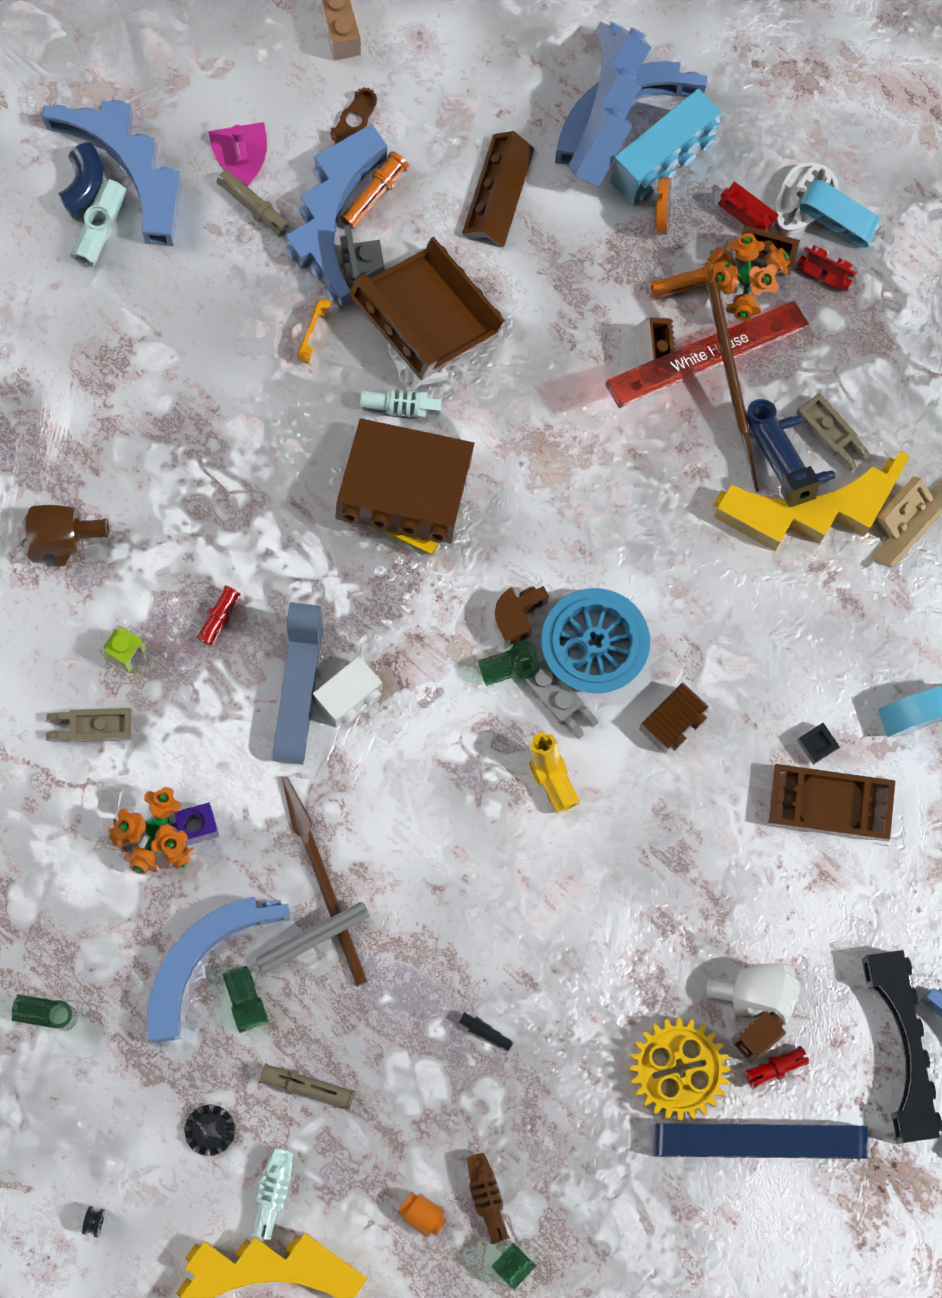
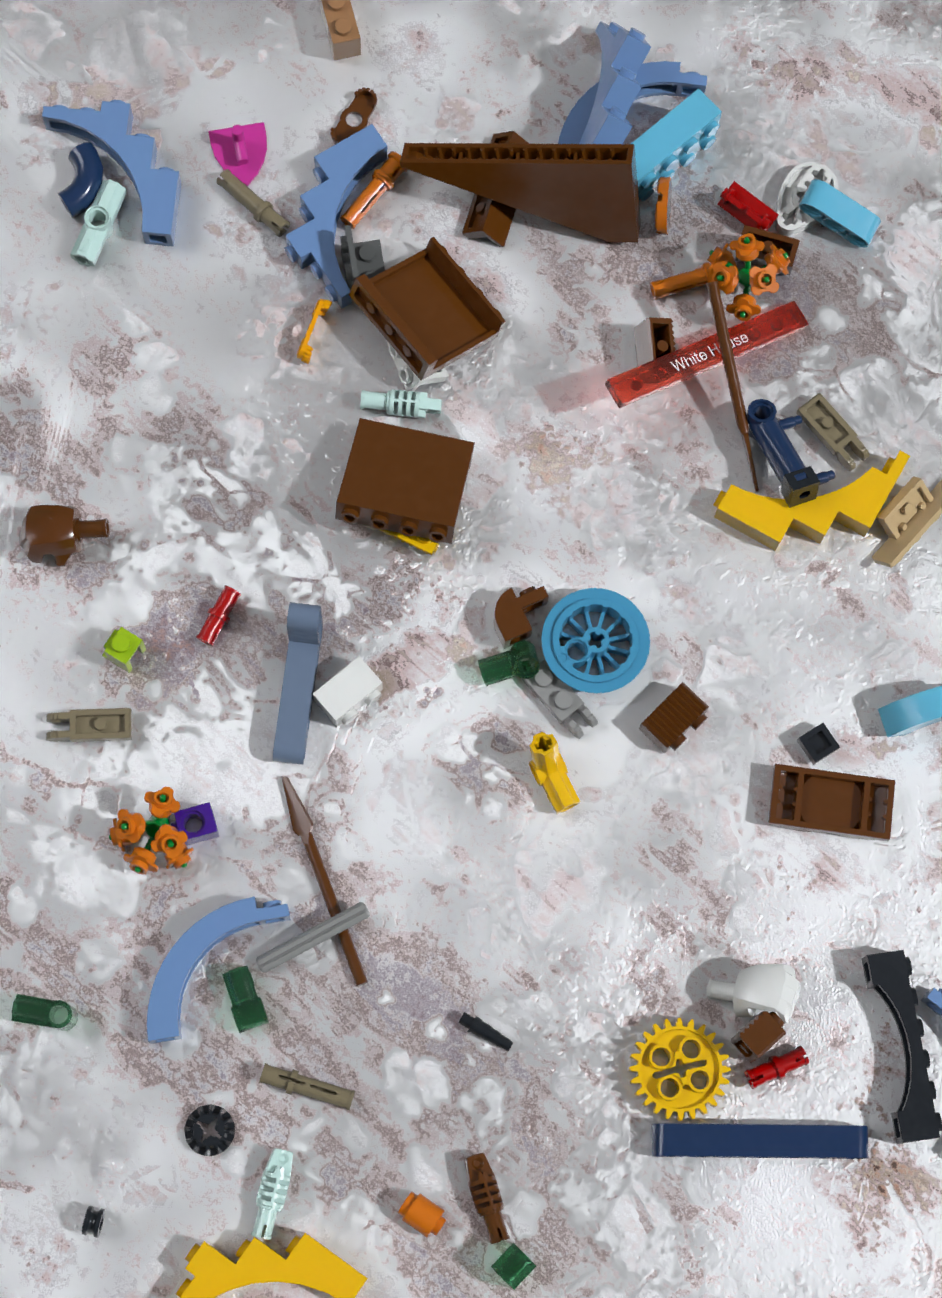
(569, 184): none -> reddish brown slope
(817, 262): red hinge -> none

